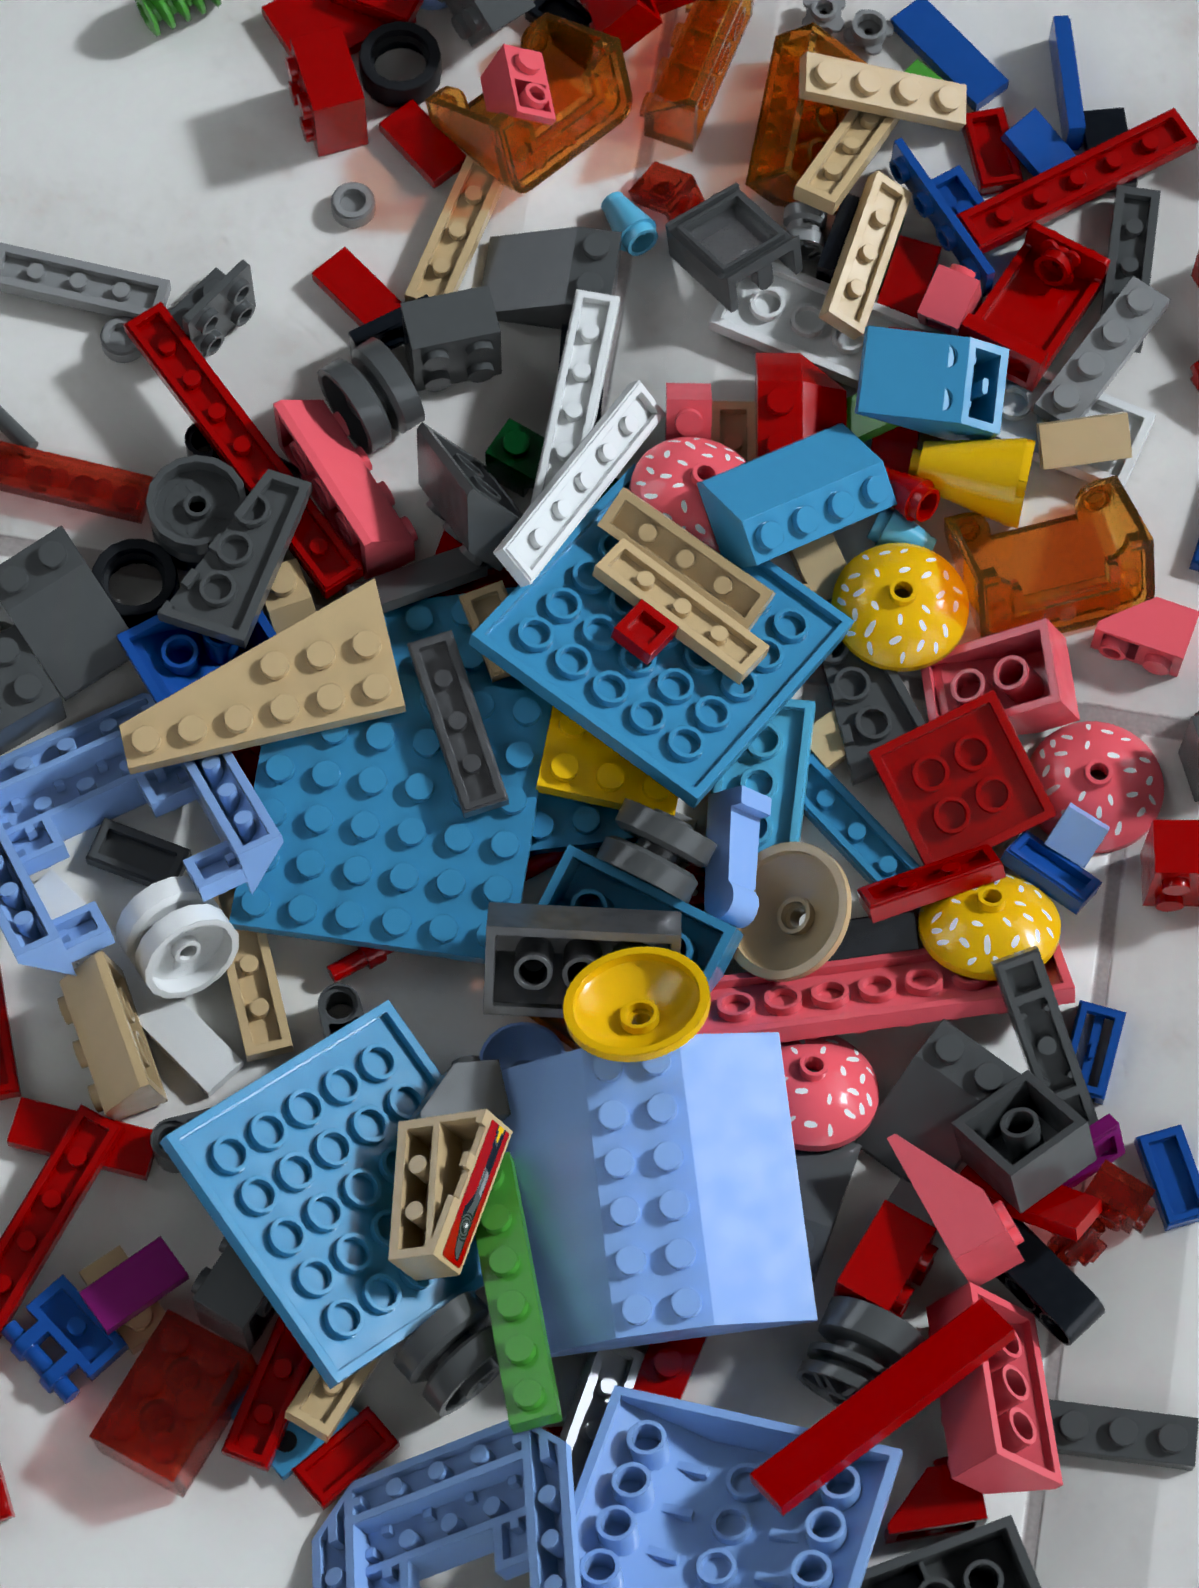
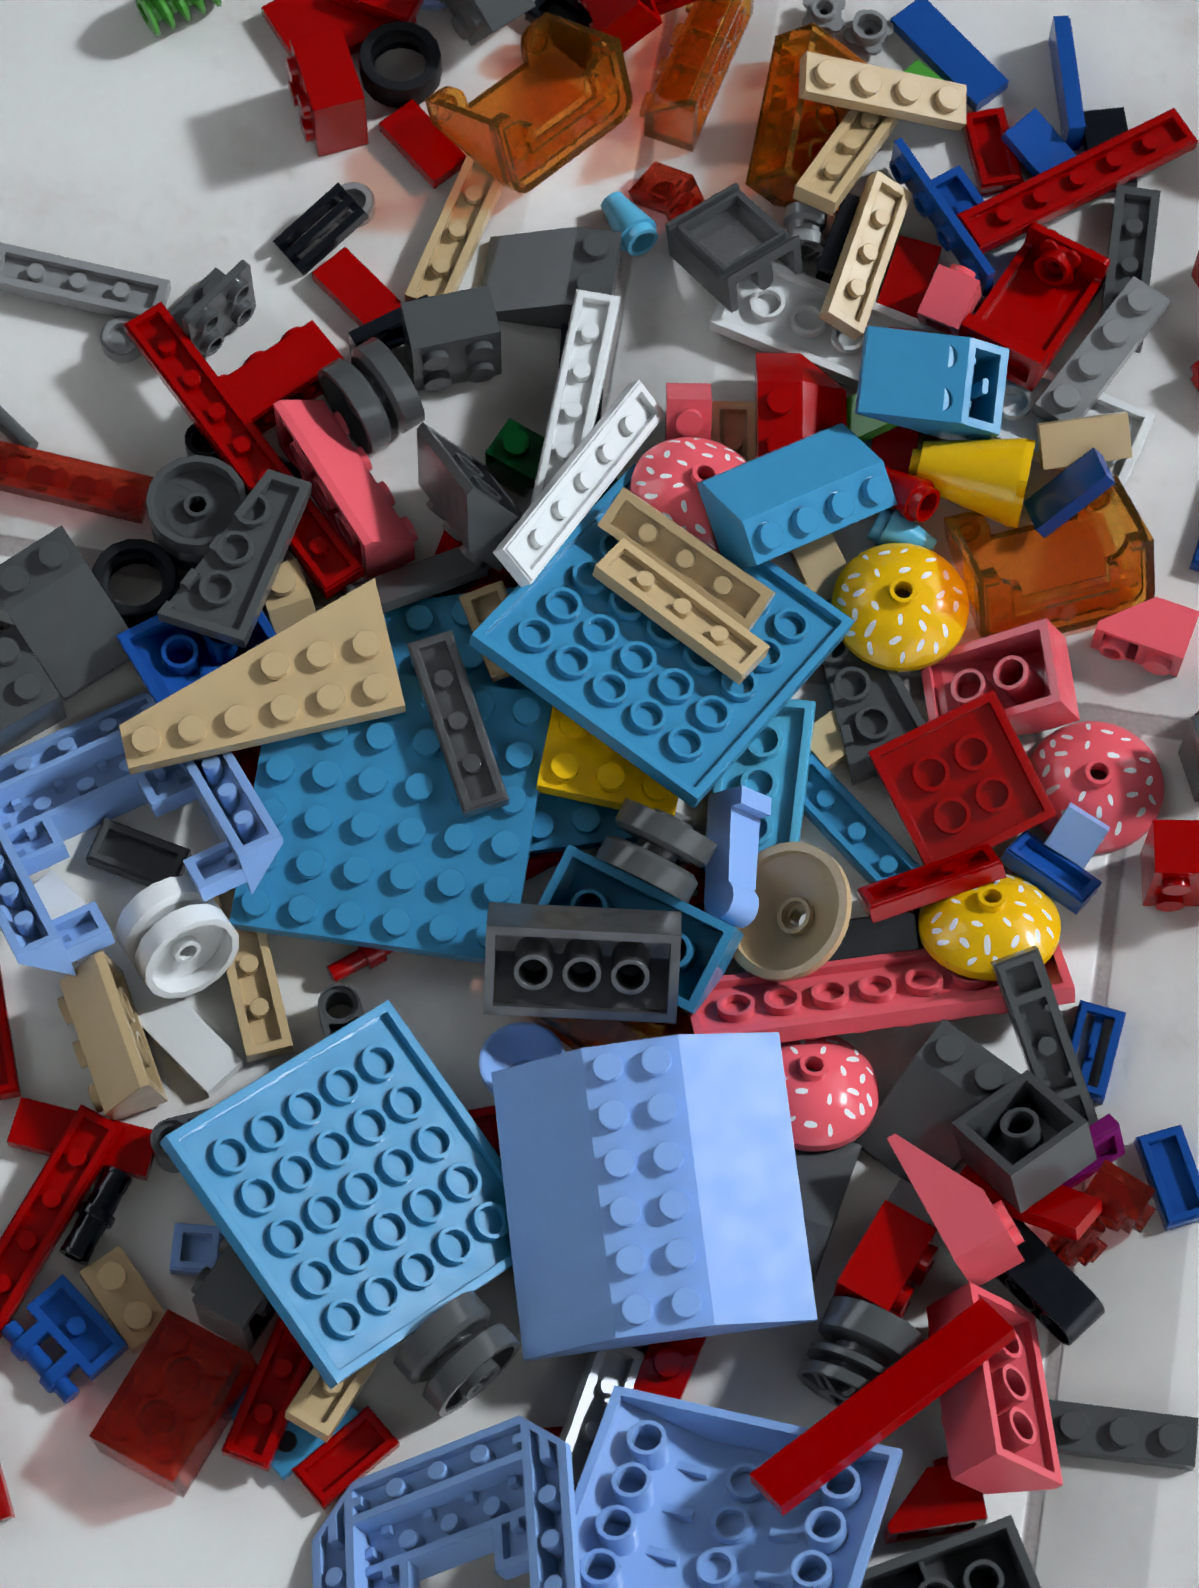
(95, 1215): none -> black pin
(134, 1285): magenta tile -> none
(194, 1248): none -> light blue tile
(281, 373): none -> red brick
(320, 228): none -> black tile
(442, 1189): tan wedge -> none
(467, 1087): dark grey slope -> none
(516, 1307): bright green plate -> none
(518, 85): coral slope -> none
(636, 1004): yellow dish -> none
(644, 632): red plate -> none
(1069, 492): none -> blue tile

